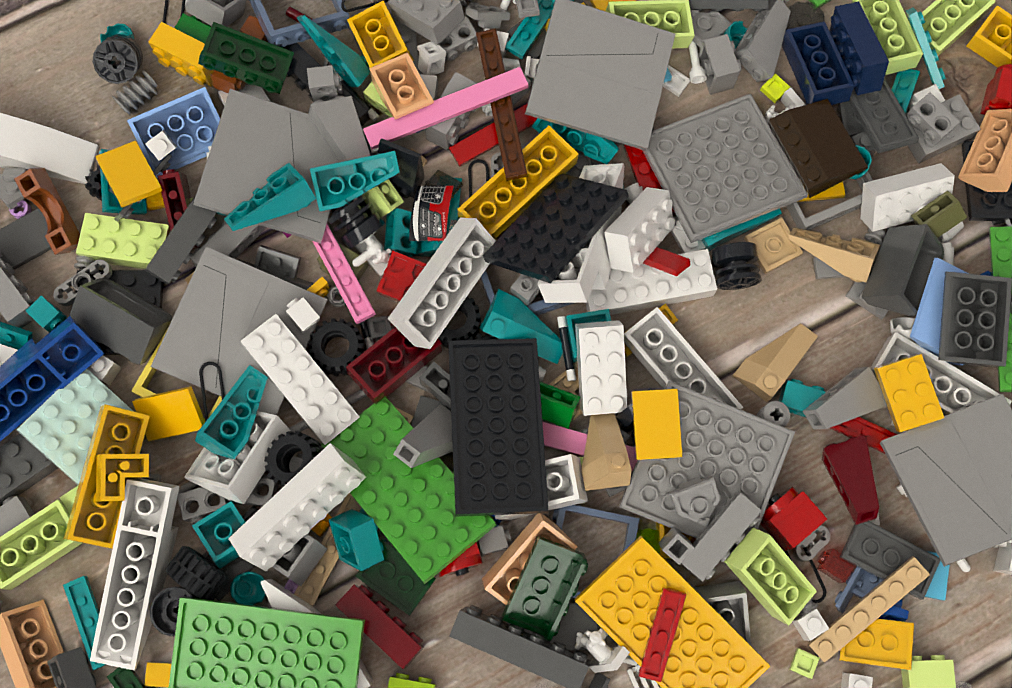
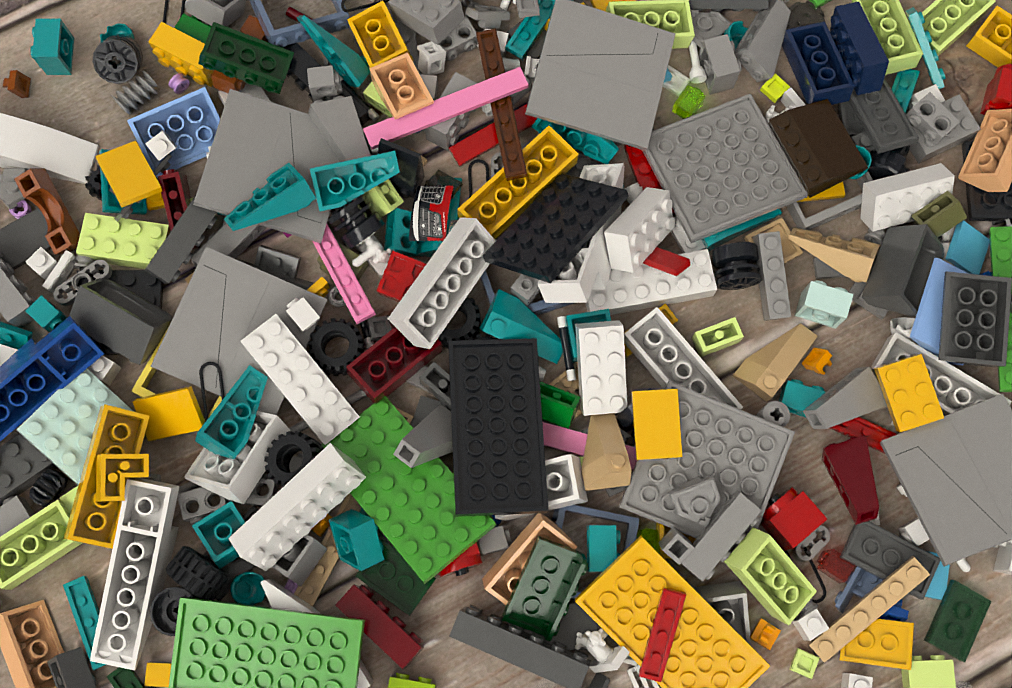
(17, 84): none -> dark orange tile
(42, 263): none -> white brick
(48, 487): none -> black gear
(52, 46): none -> teal brick
(60, 272): none -> white tile
(179, 83): none -> lavender bush
(601, 546): none -> teal brick
(688, 102): none -> clear neon green brick
(717, 337): none -> yellowish green brick
(764, 634): none -> light orange tile
(772, 271): none -> light grey brick
(817, 360): none -> light orange tile
(824, 304): none -> light aqua brick
(888, 163): none -> black piece
(914, 532): none -> white brick
(957, 620): none -> clear green tile
(967, 248): none -> medium azure tile

